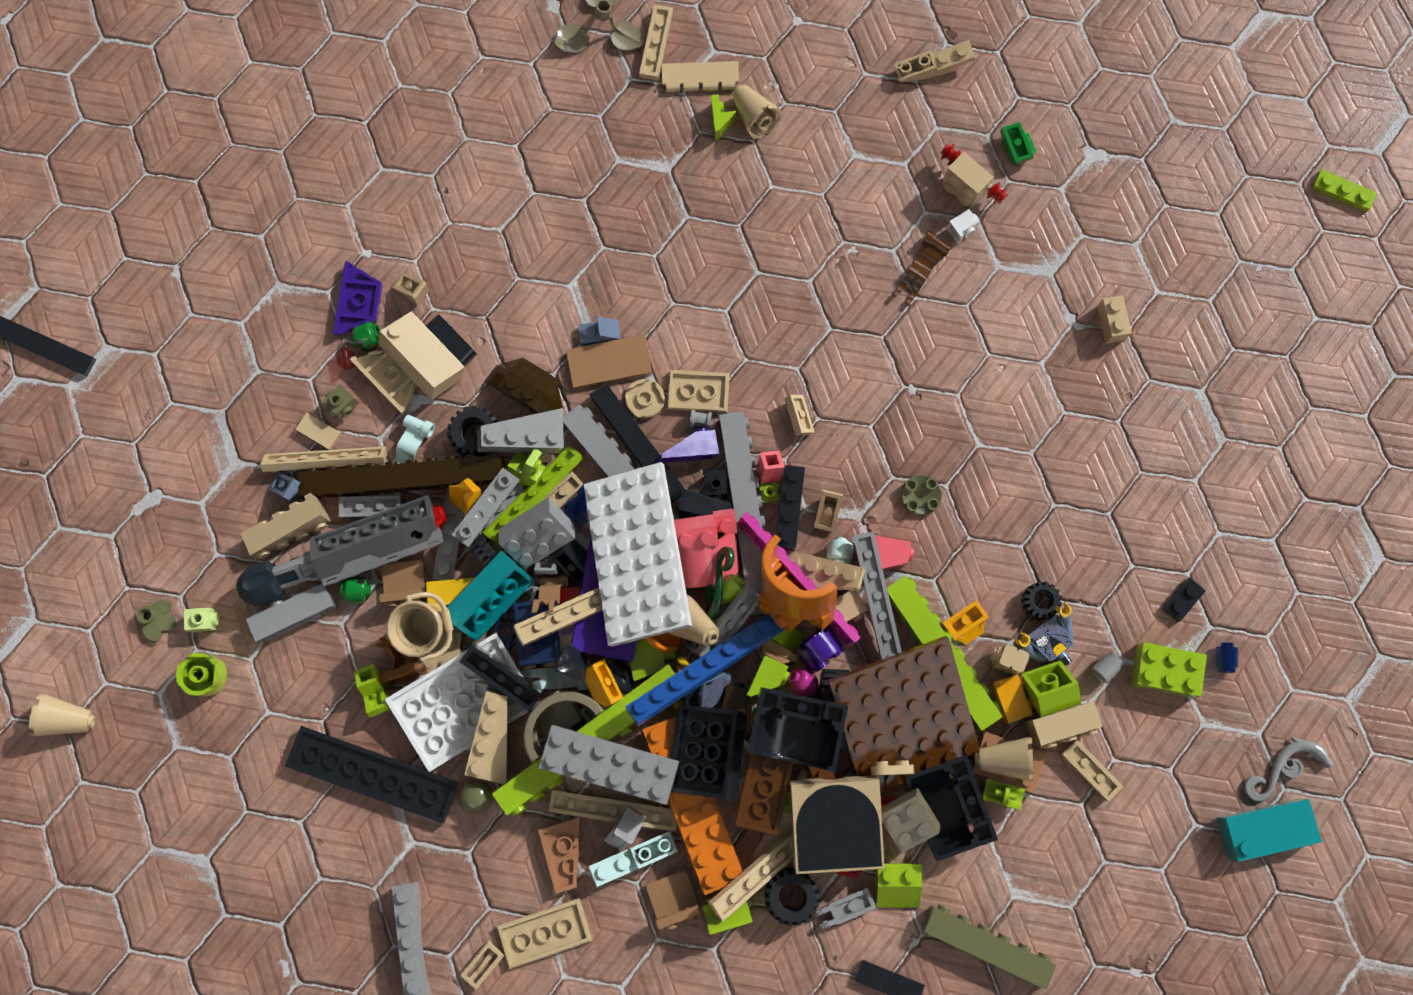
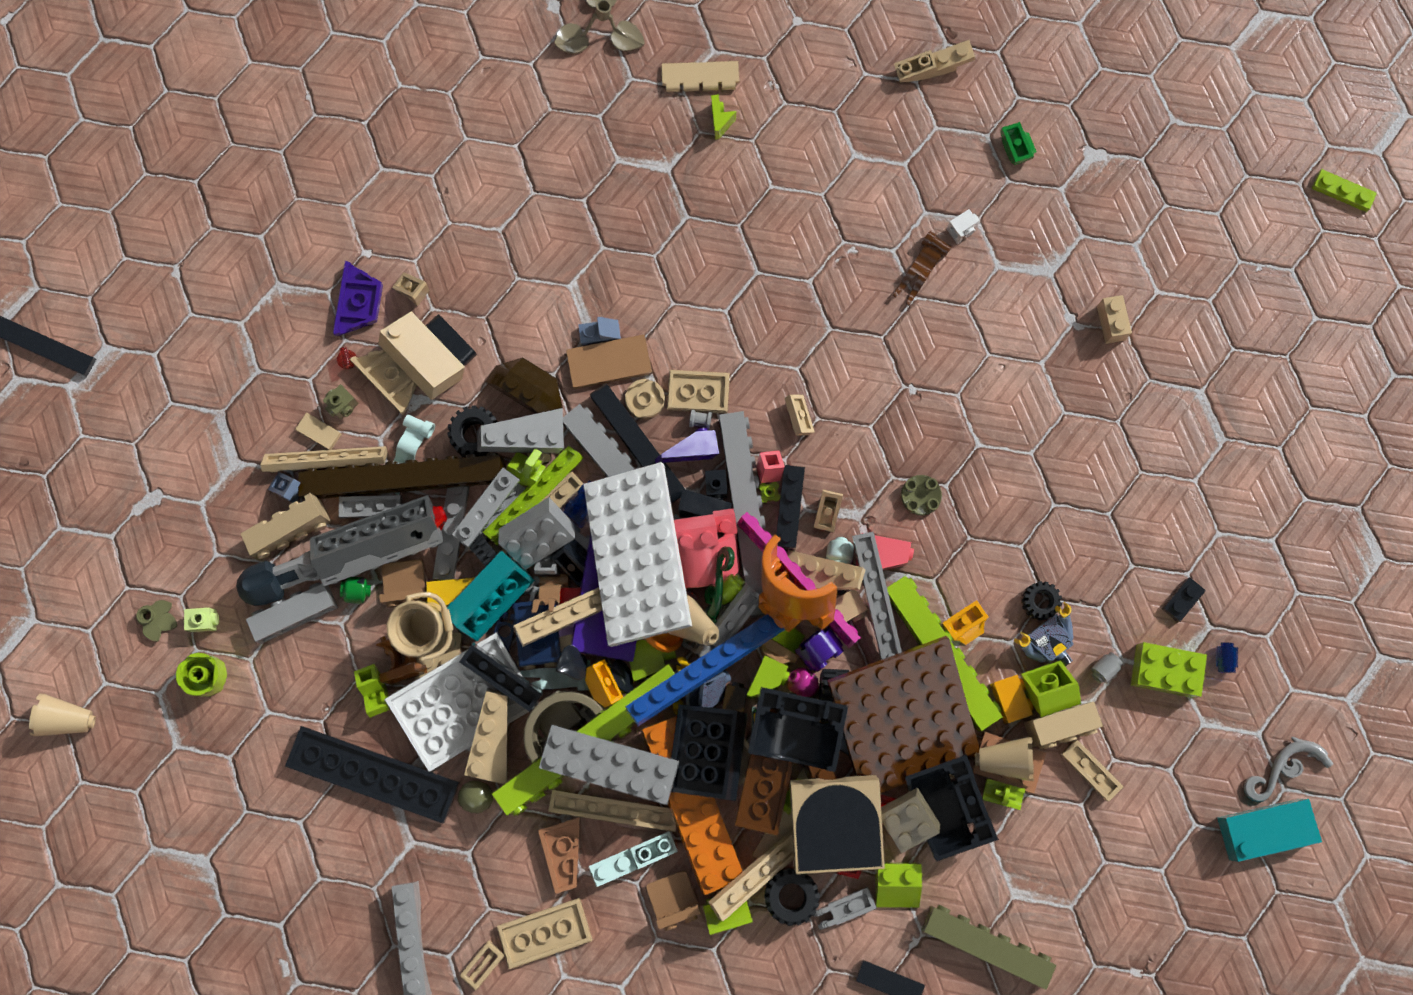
(365, 336): green head -> none
(464, 495): light orange slope -> none
(625, 828): light grey slope -> none
(656, 42): tan plate -> none
(756, 111): tan cone -> none
(901, 767): tan plate -> none
(969, 179): tan brick -> none
(1009, 659): tan brick -> none

